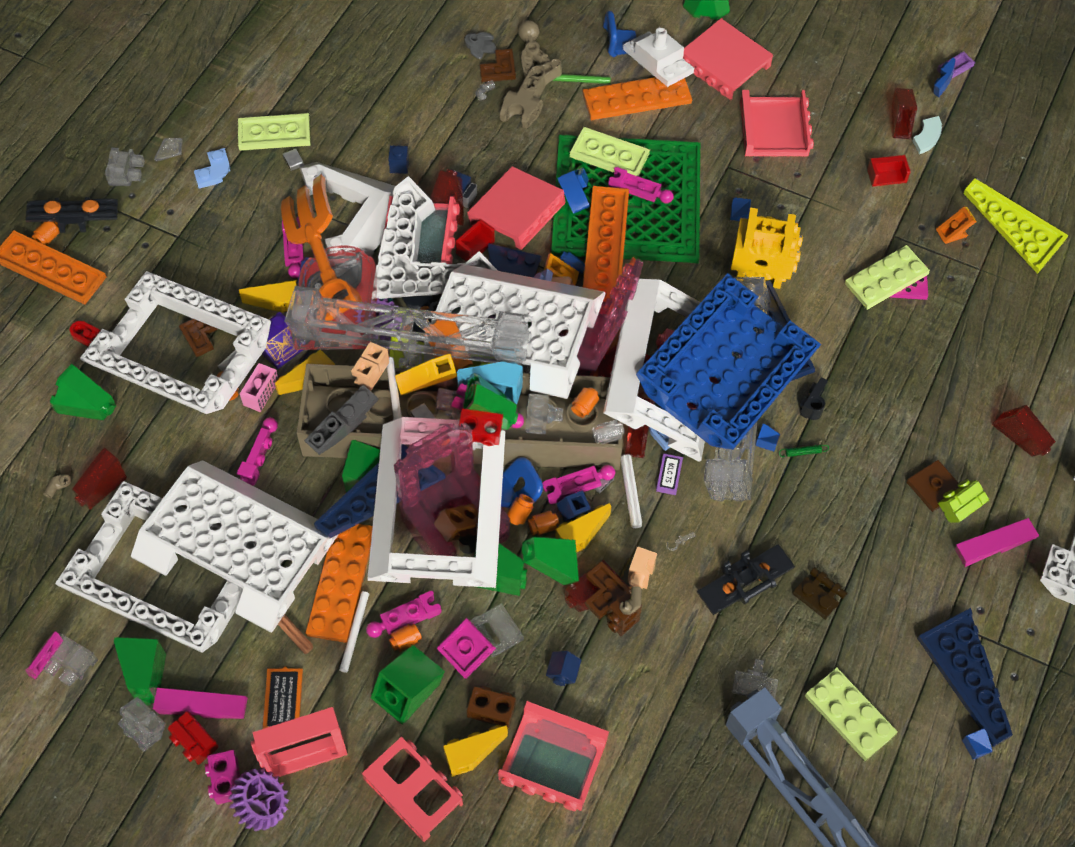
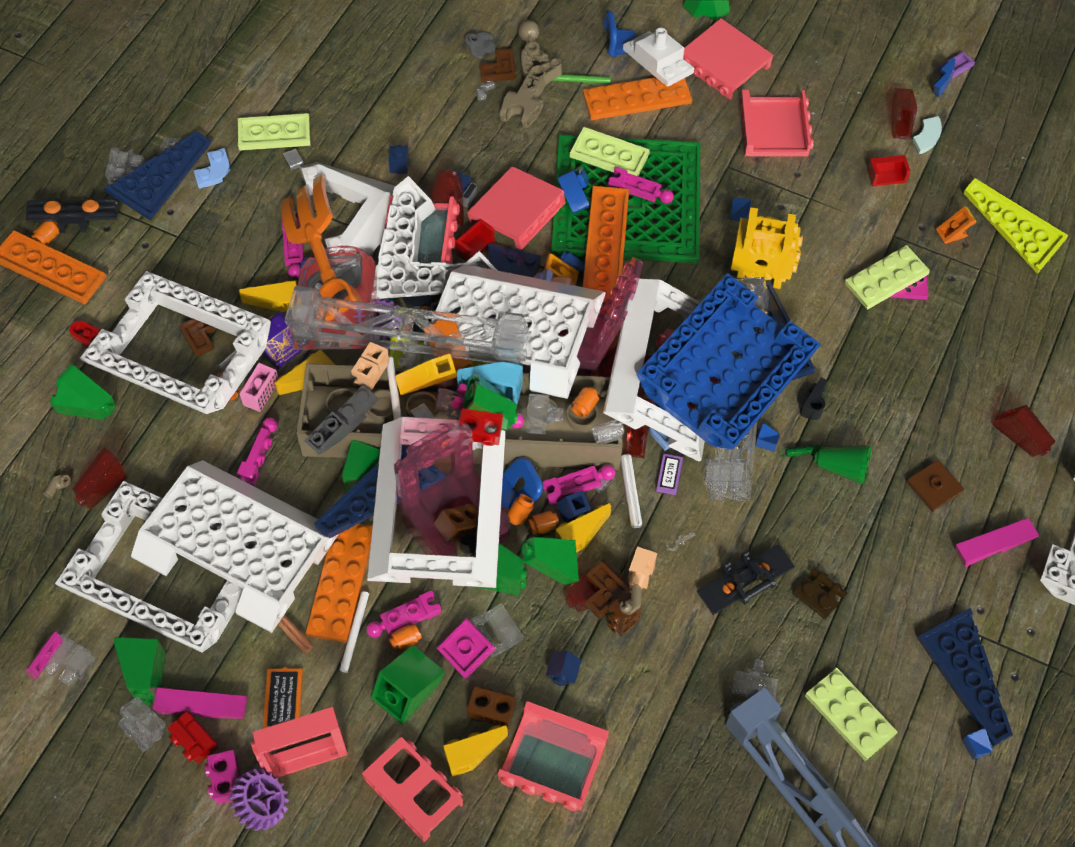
(157, 179): none -> dark blue wing
(846, 461): none -> green cone
(963, 500): lime brick -> none

